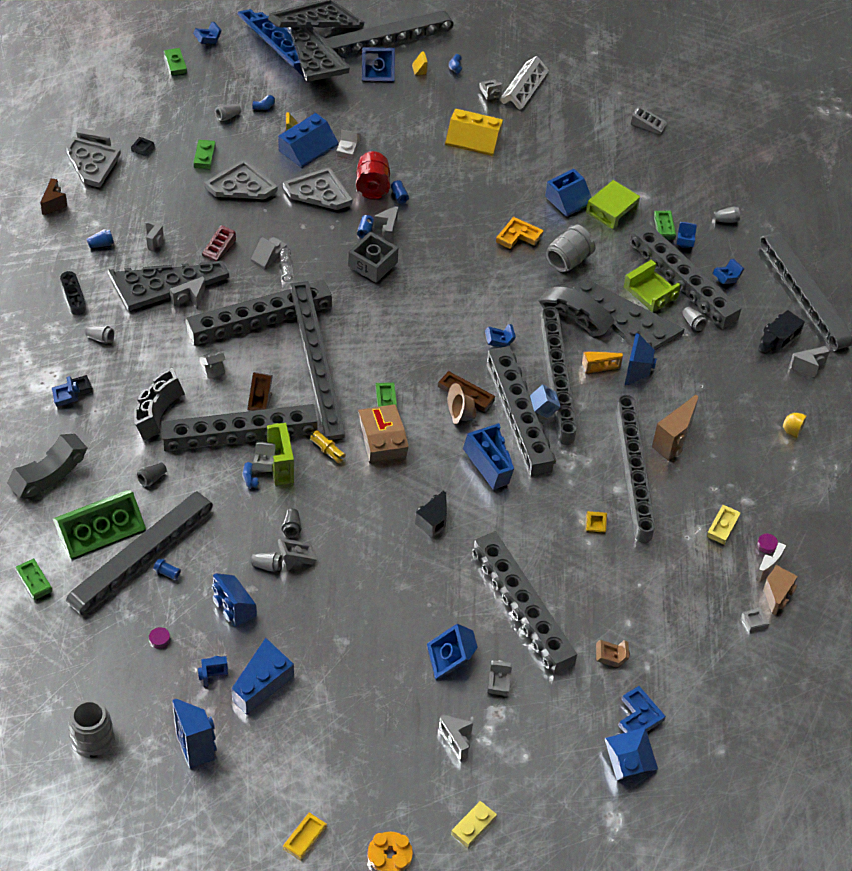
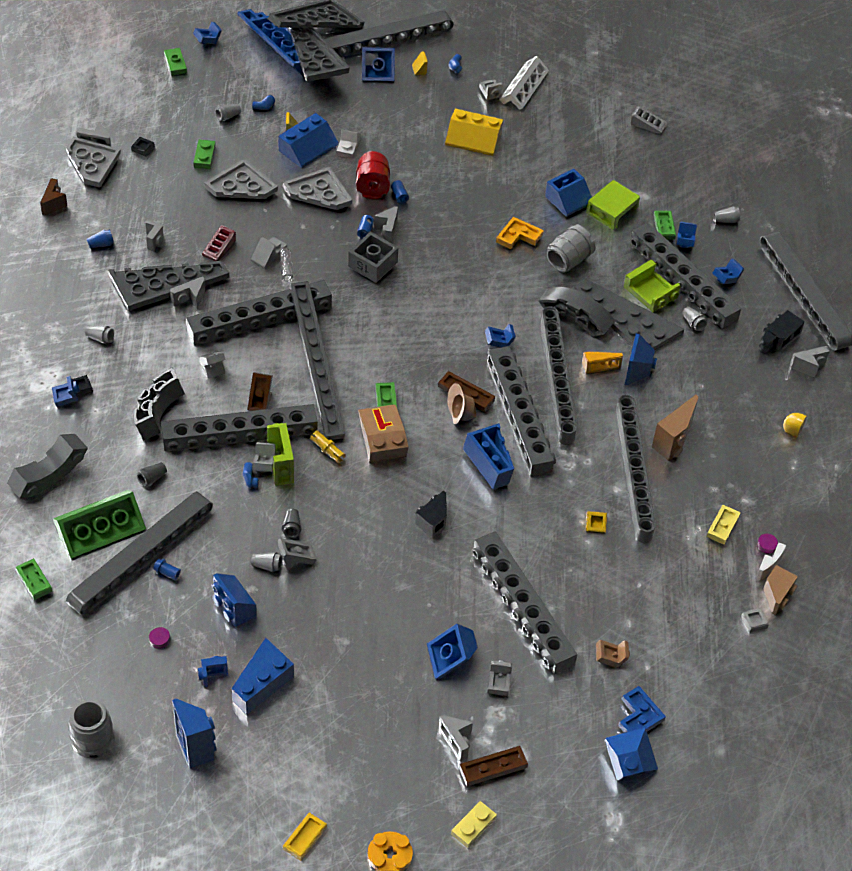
(71, 299): black beam -> none
(493, 766): none -> reddish brown plate
(545, 401): medium blue brick -> none

